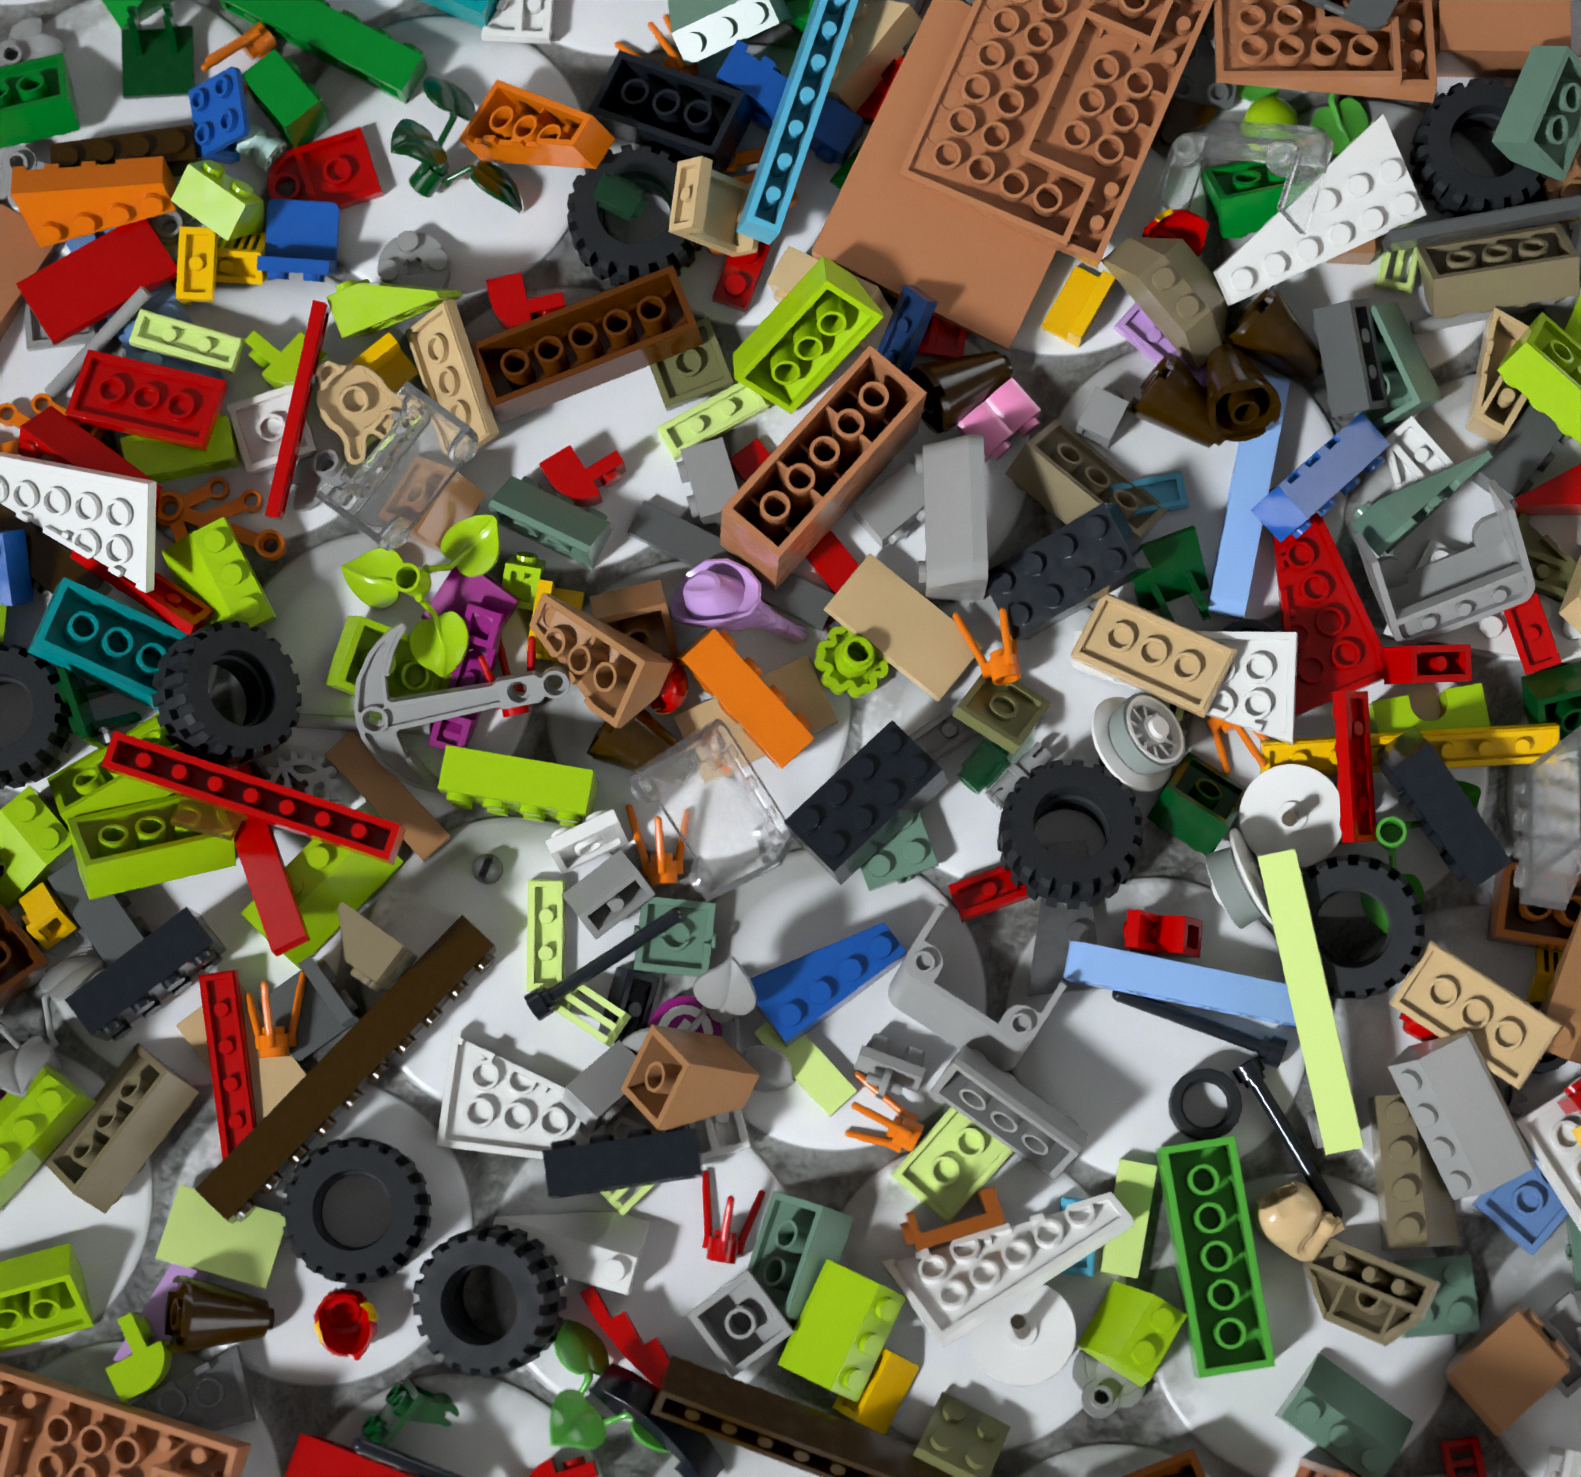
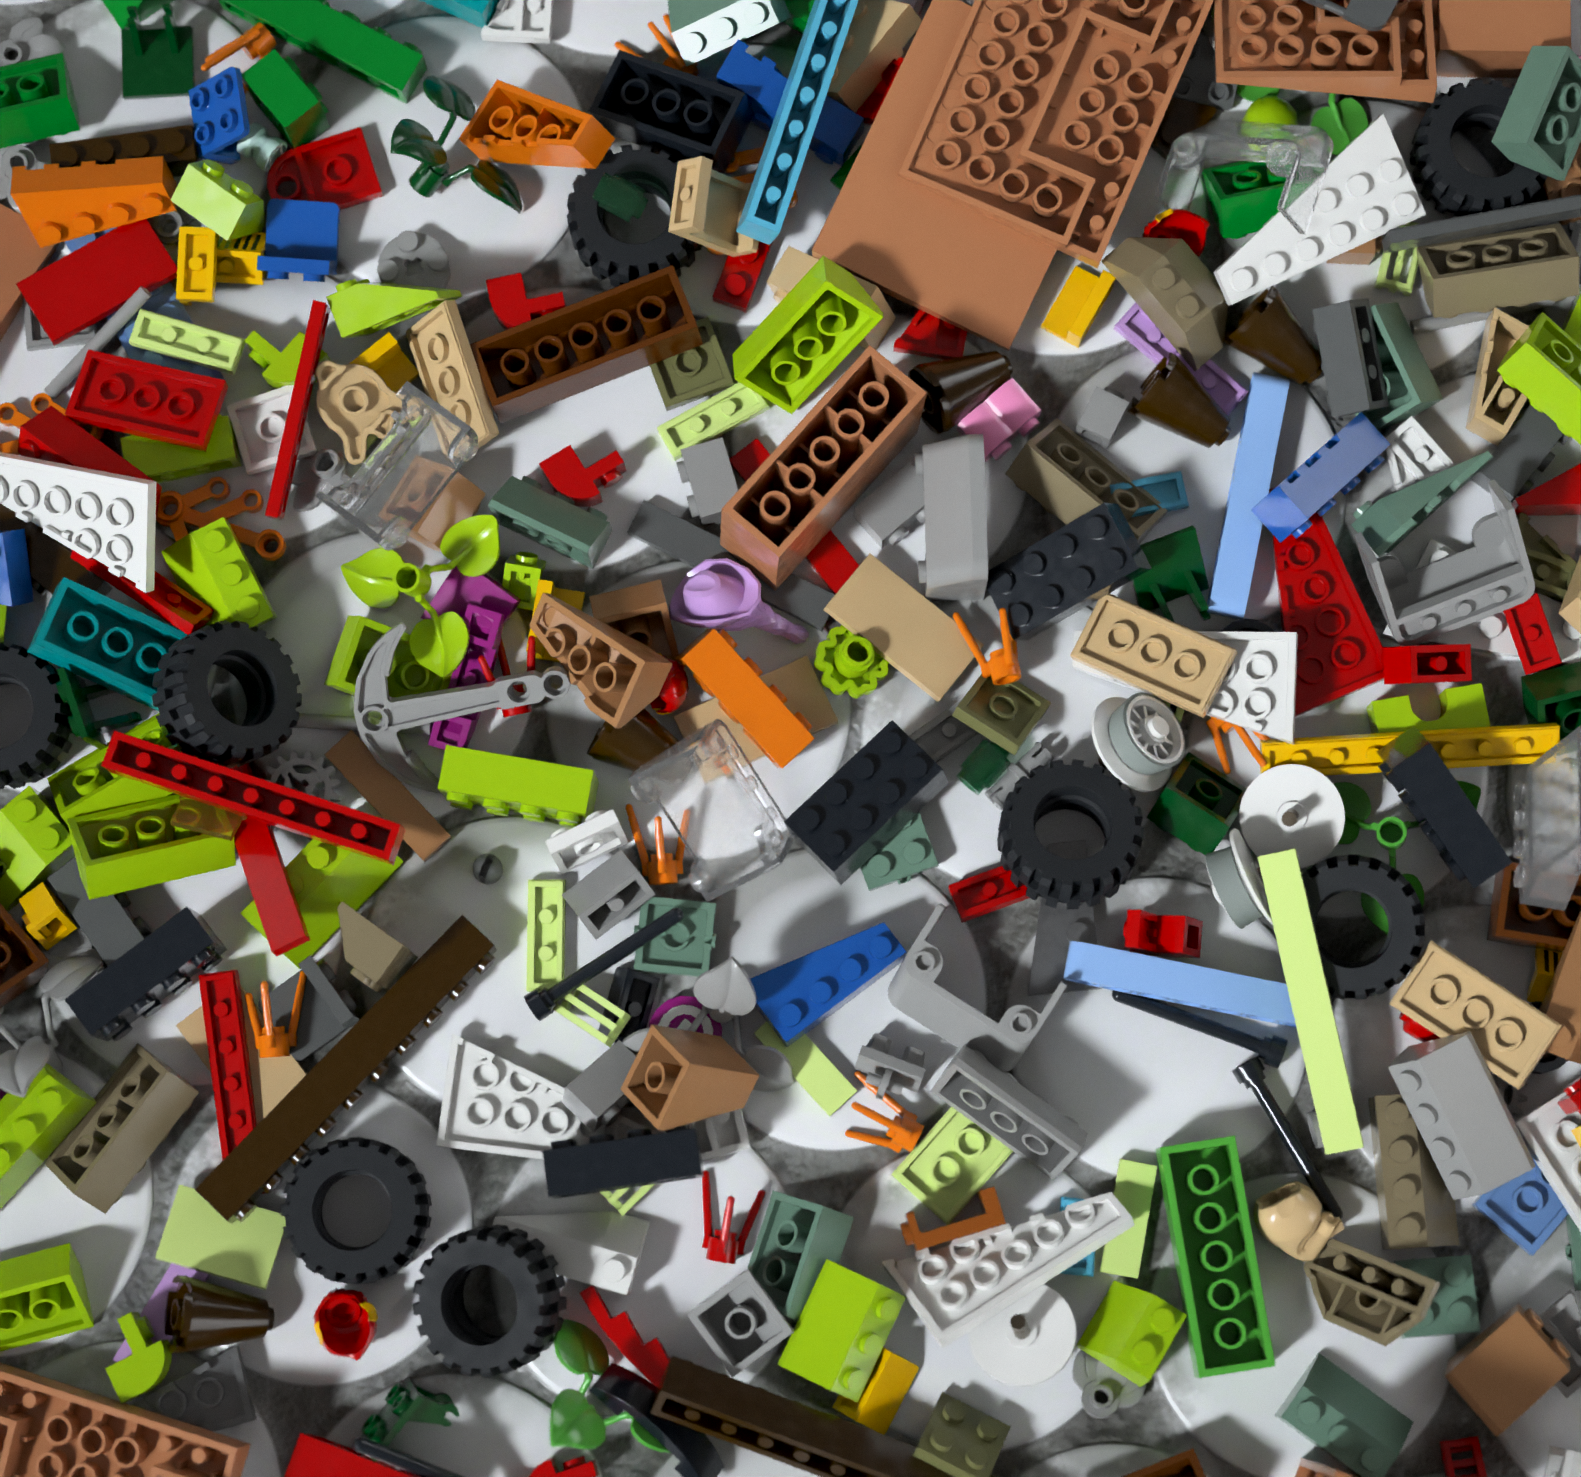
(907, 327): dark blue plate -> none
(1222, 1081): black tyre -> none
(1240, 394): dark brown cone -> none
(1354, 766): red plate -> none

